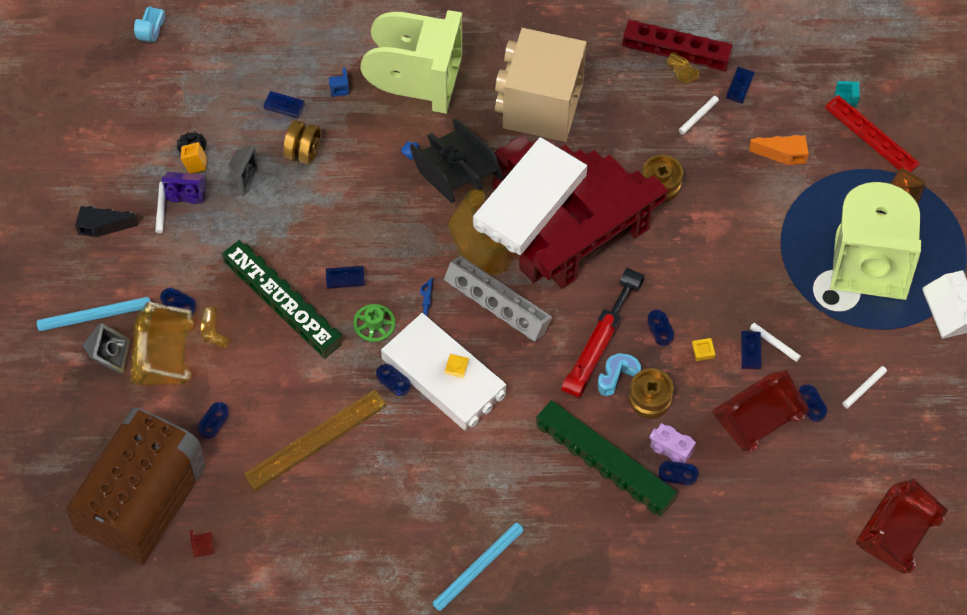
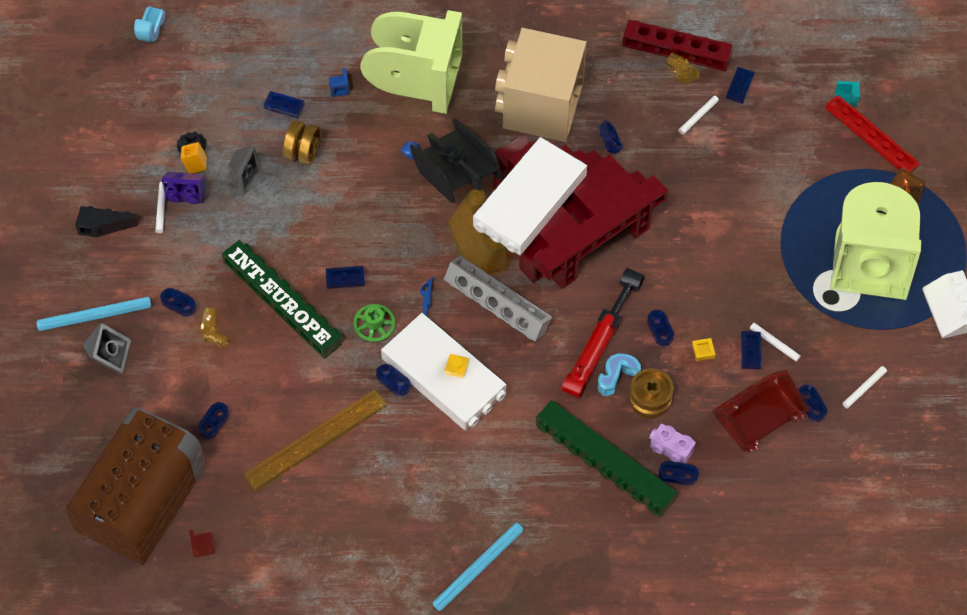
(160, 345): clear yellow windscreen -> none
(610, 137): none -> clear blue plate
(667, 171): pearl gold wheel -> none
(787, 150): orange slope -> none
(901, 524): clear red windscreen -> none

